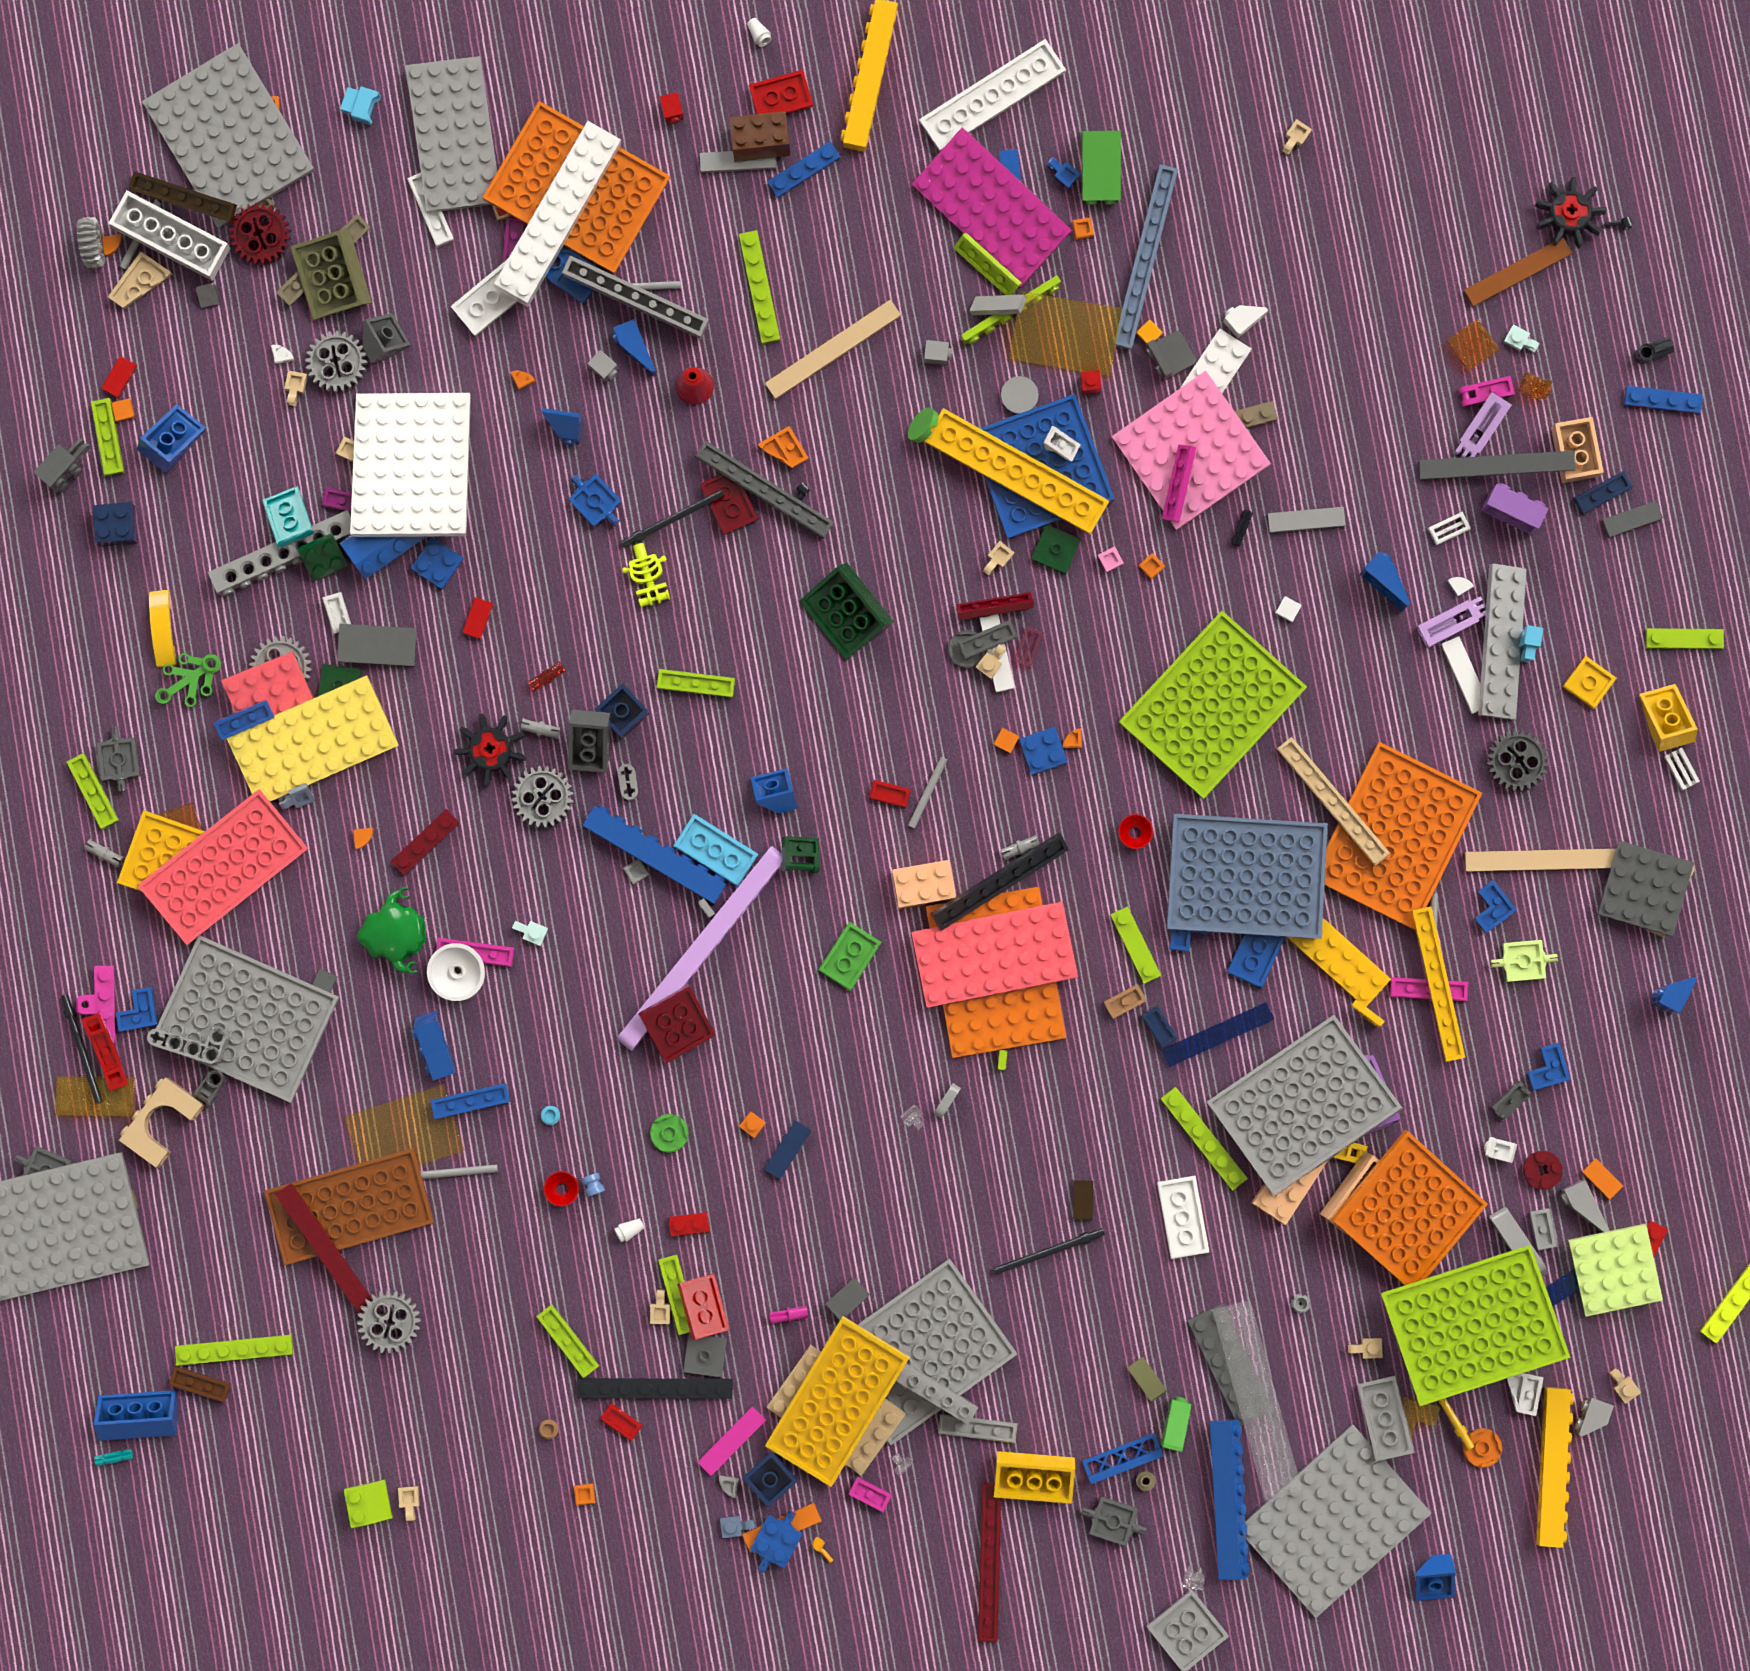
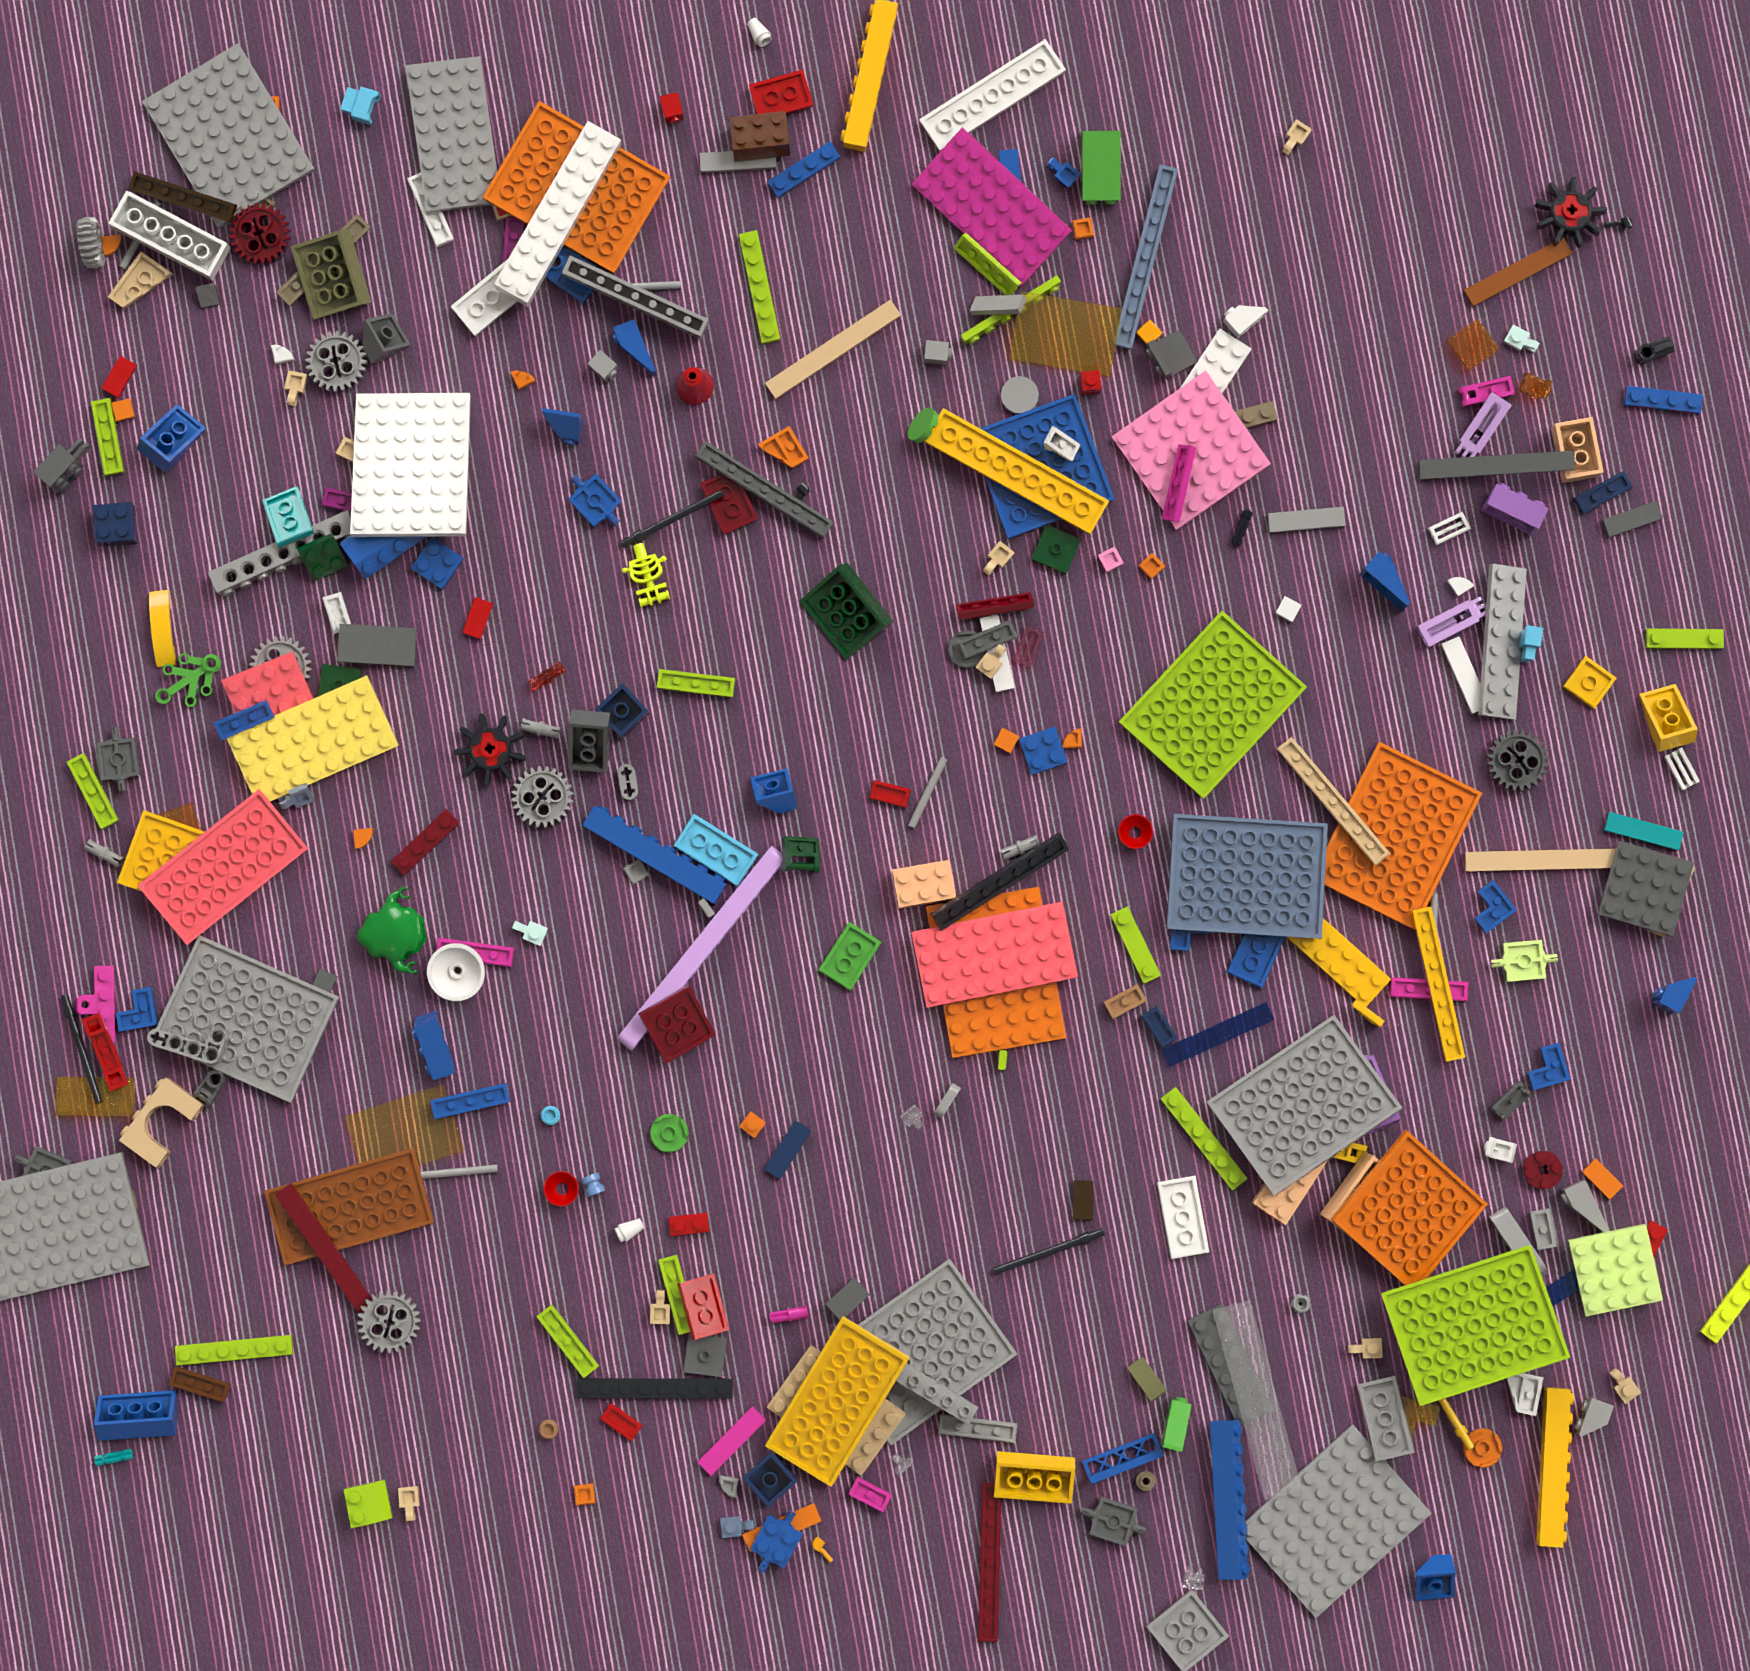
(1643, 831): none -> teal tile

